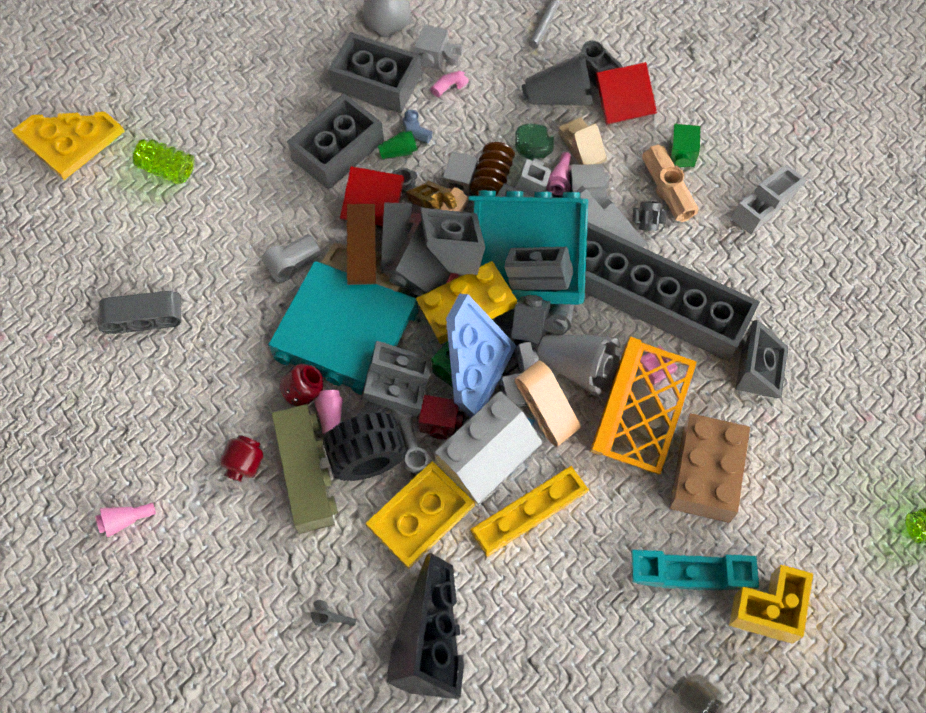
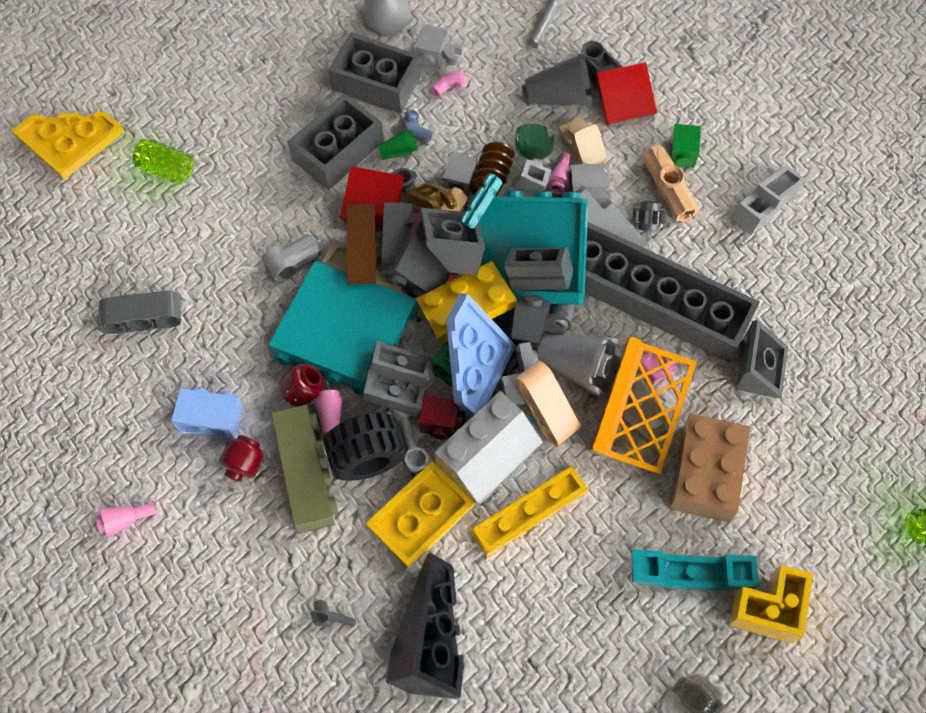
(207, 413): none -> light blue brick
(481, 200): none -> axle

